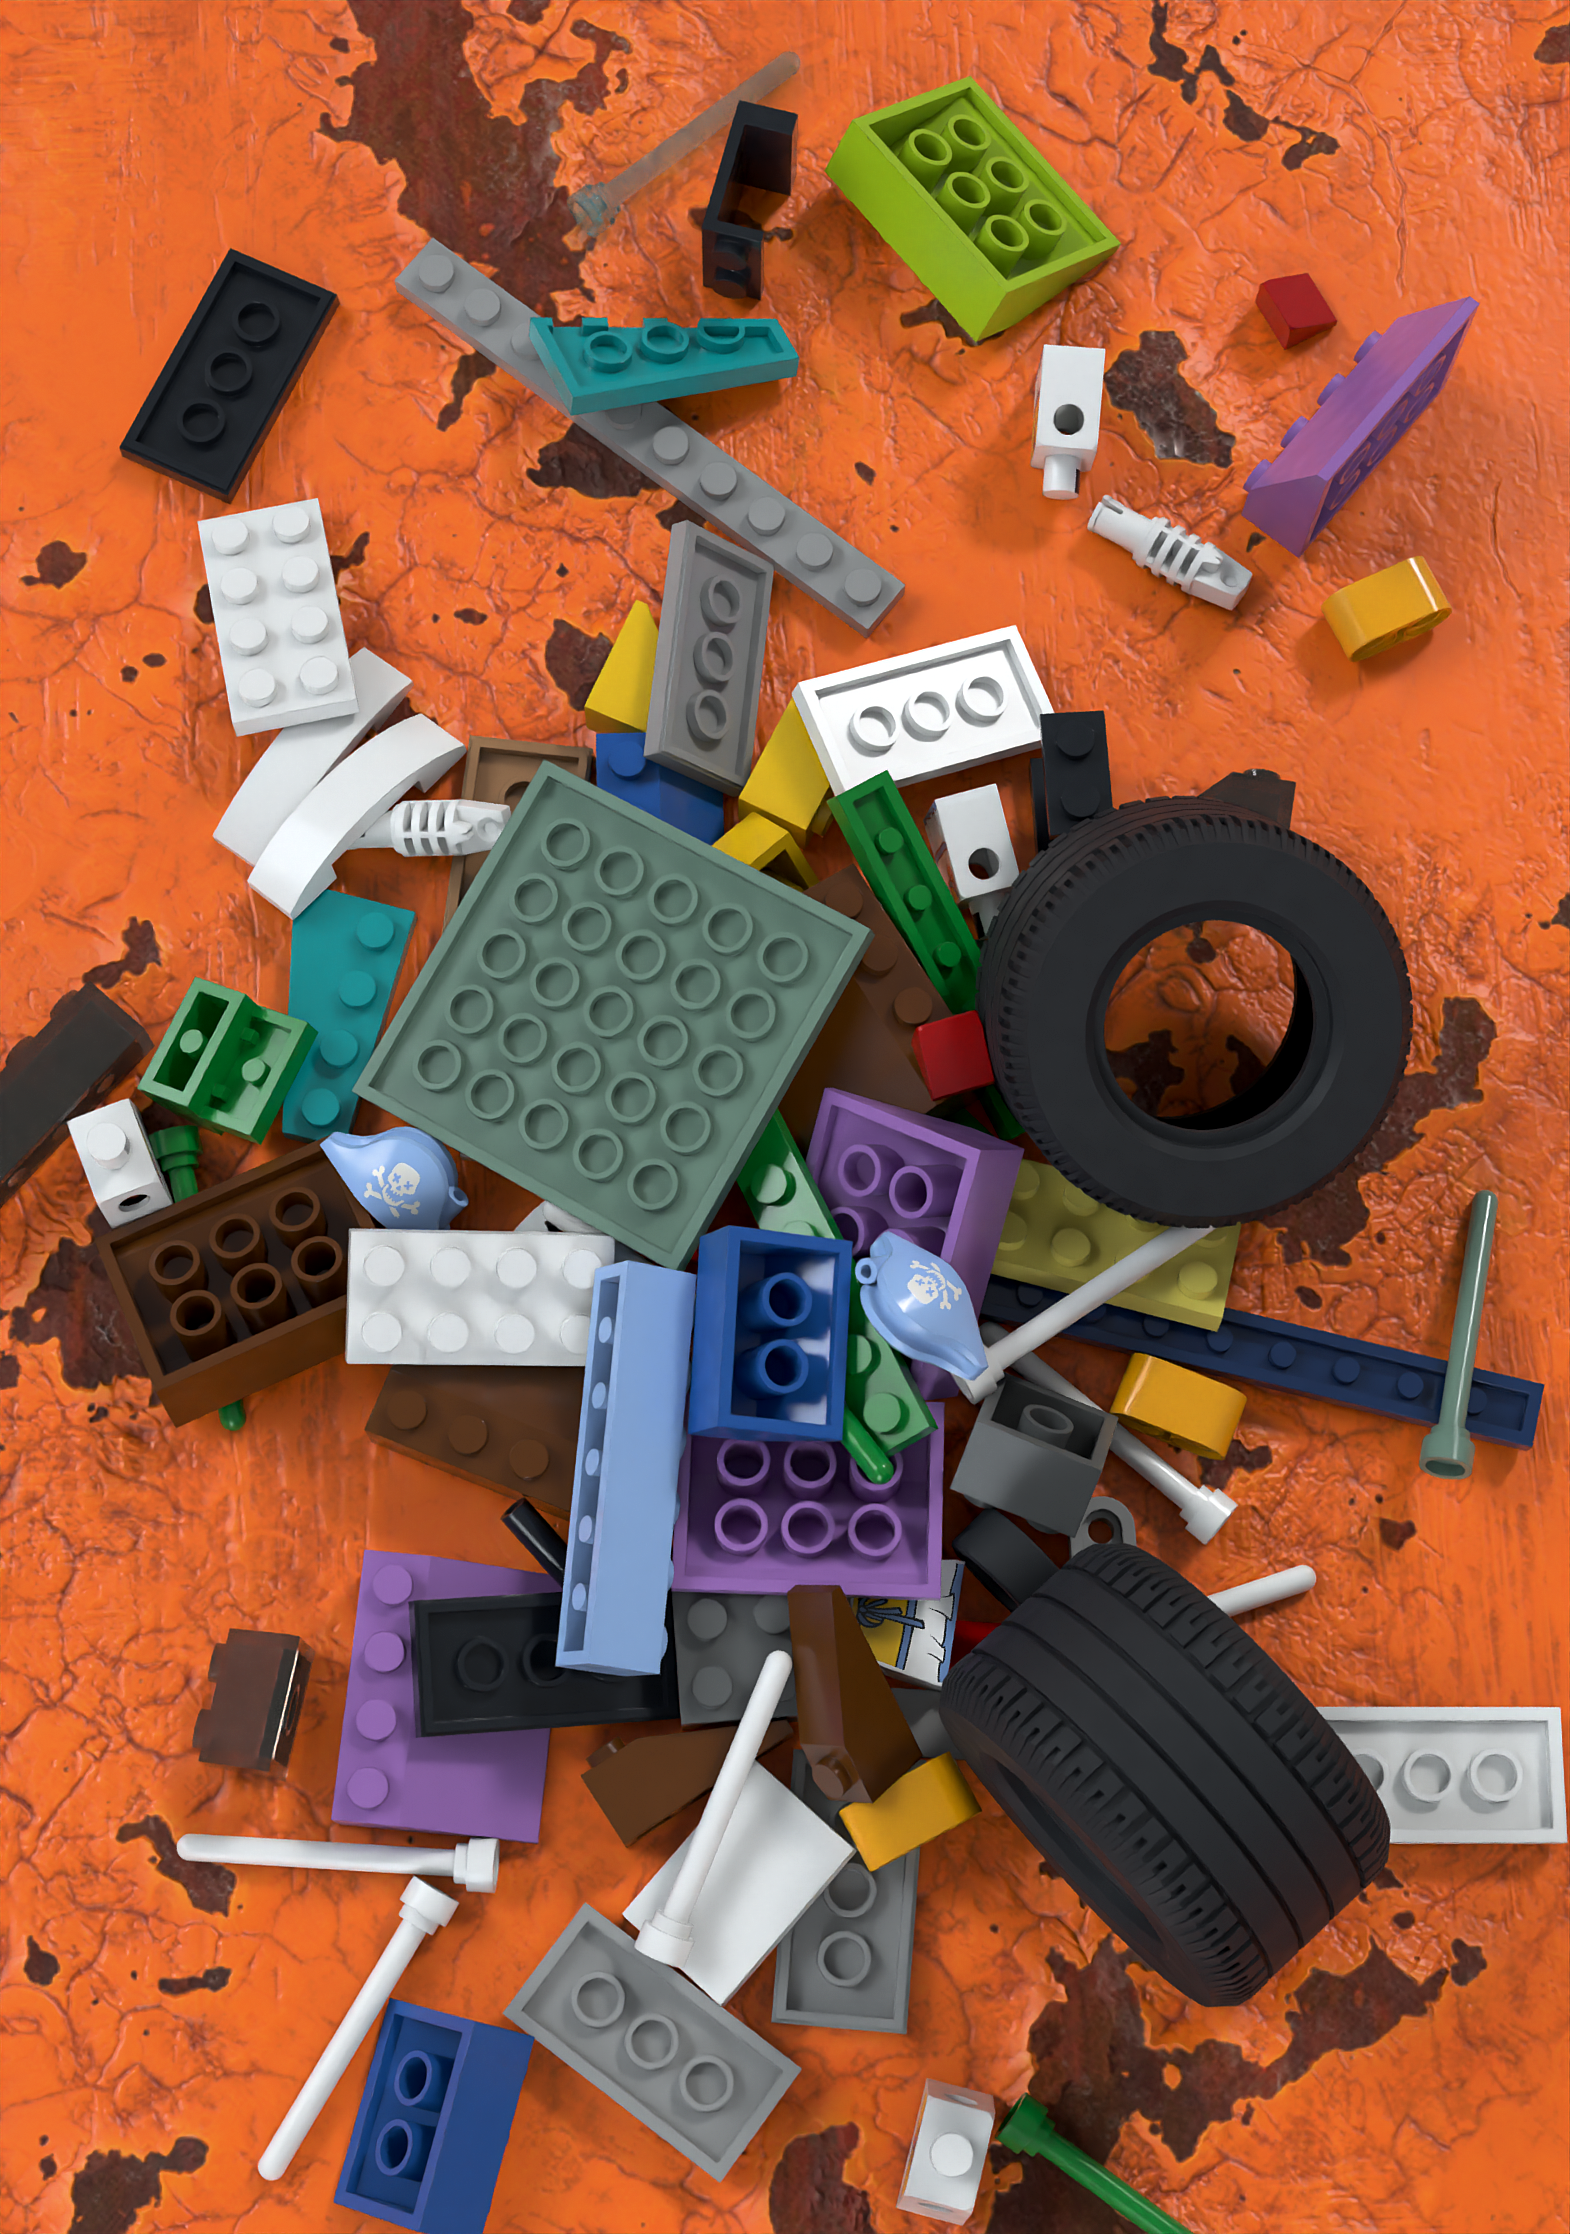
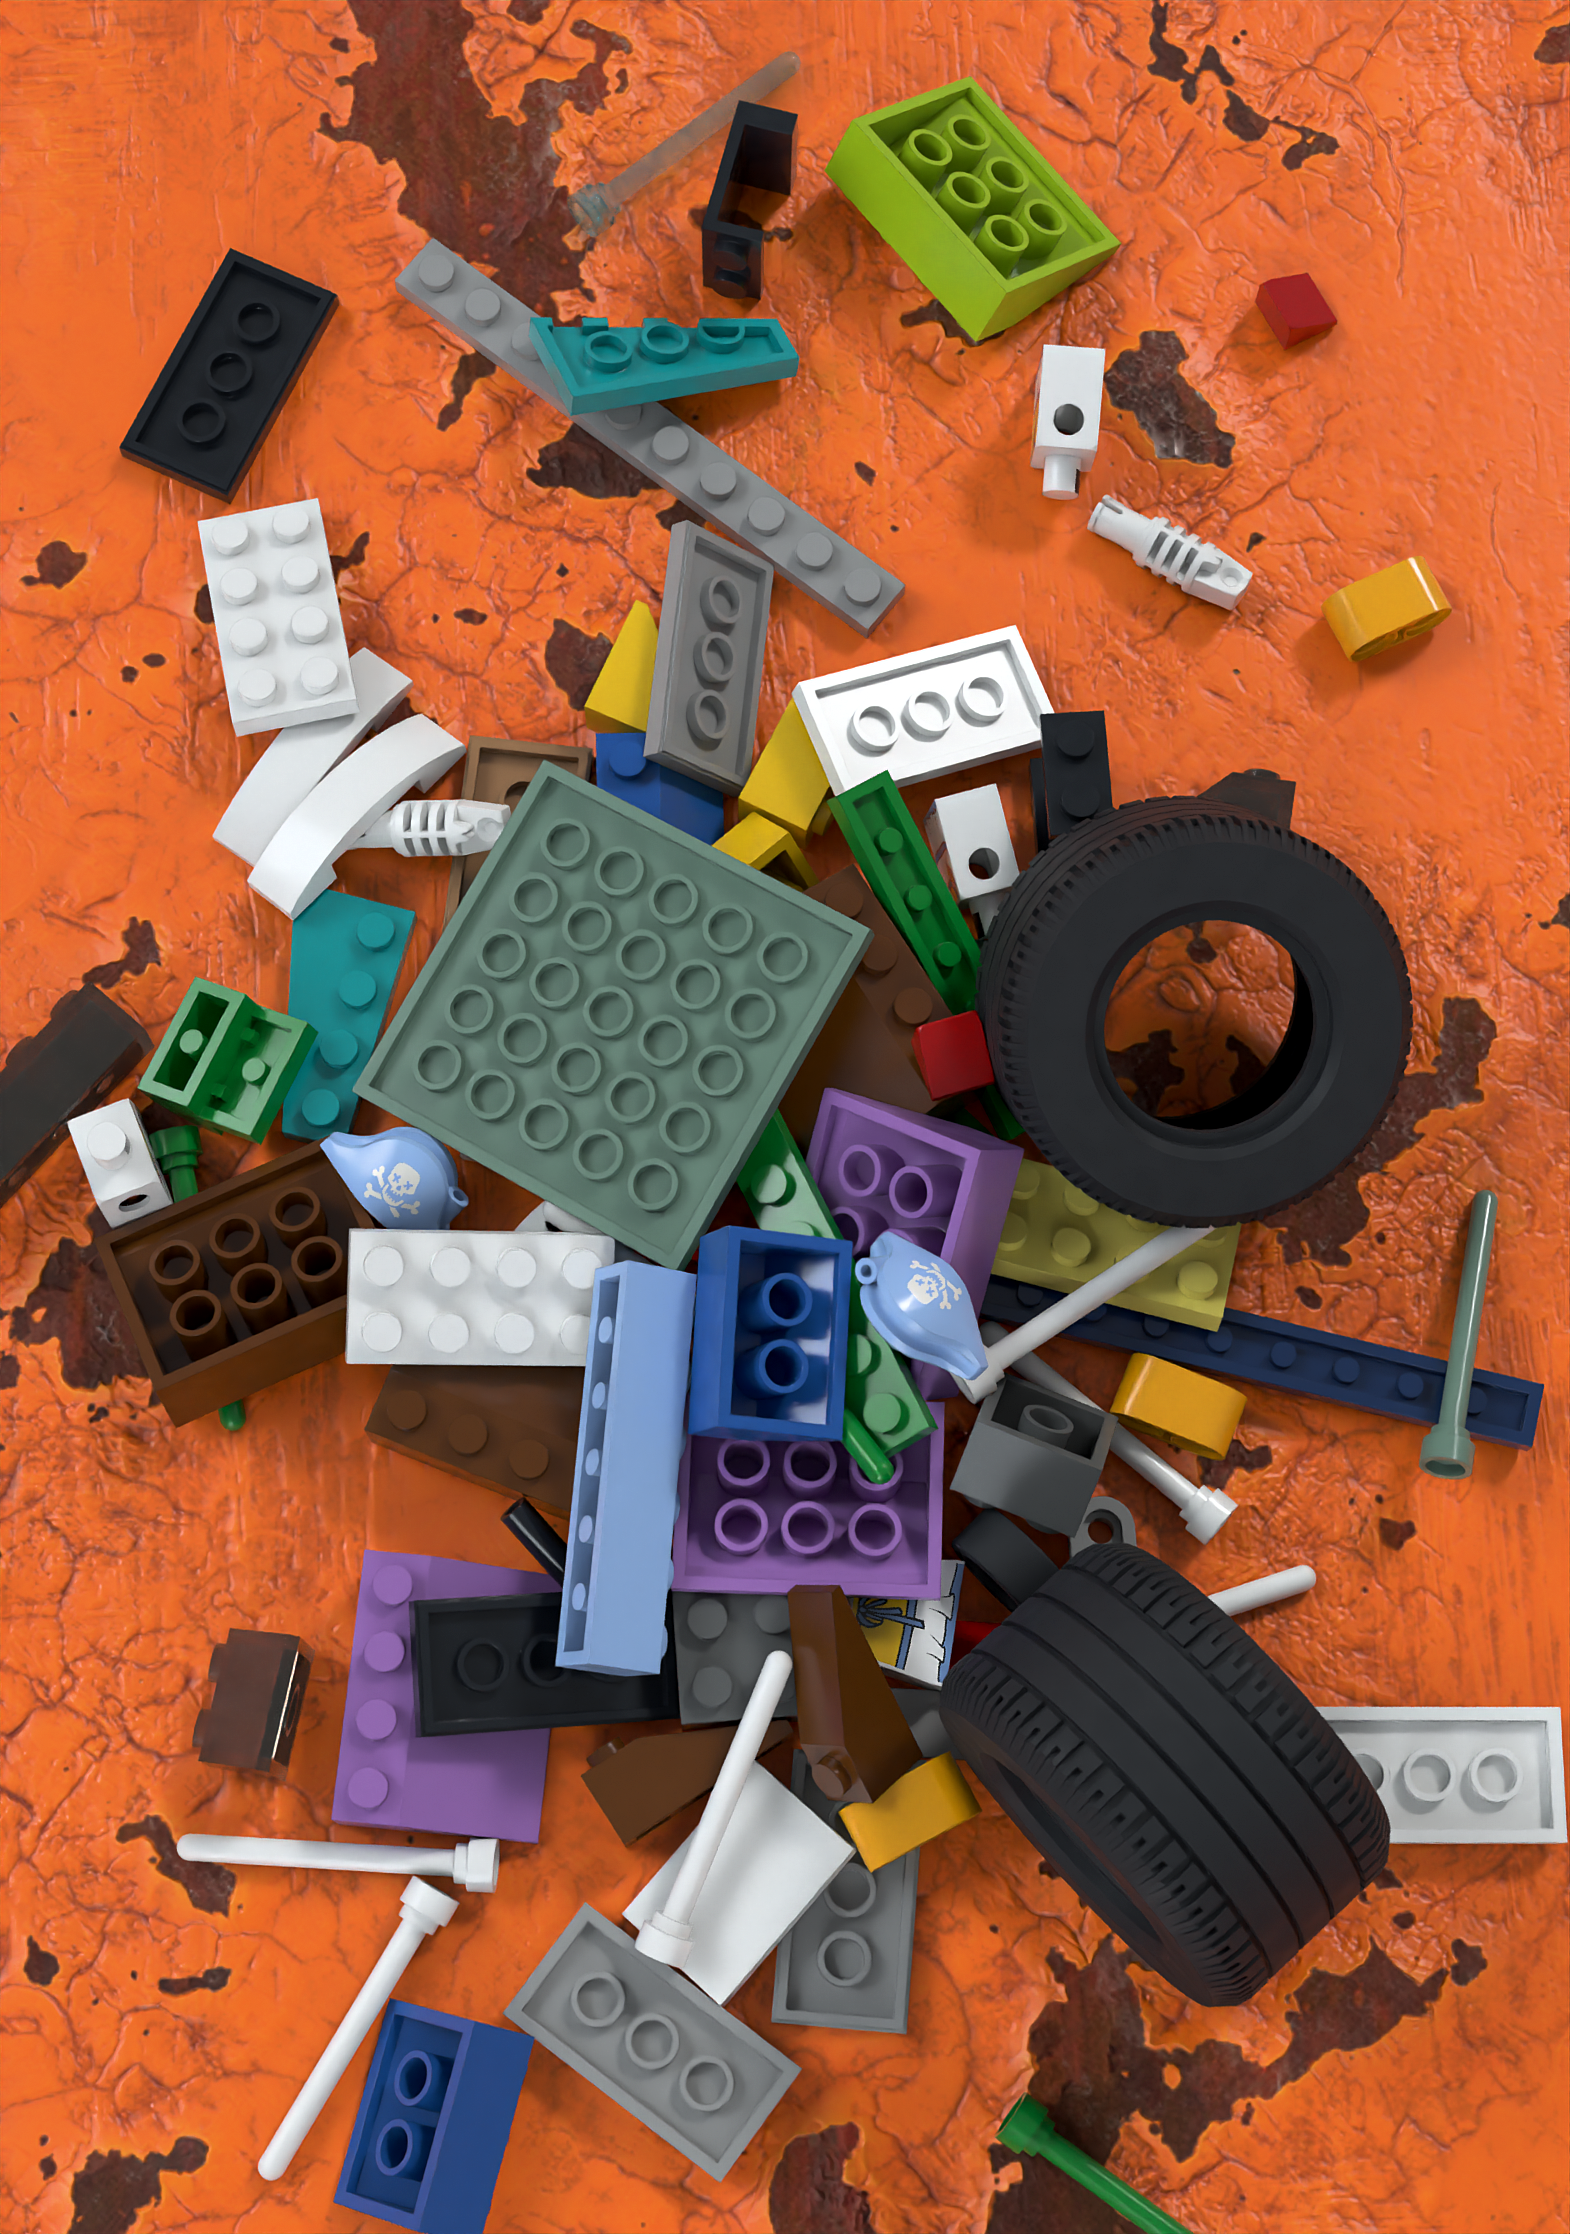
(947, 2152): white torso -> none
(1356, 424): medium lavender slope -> none

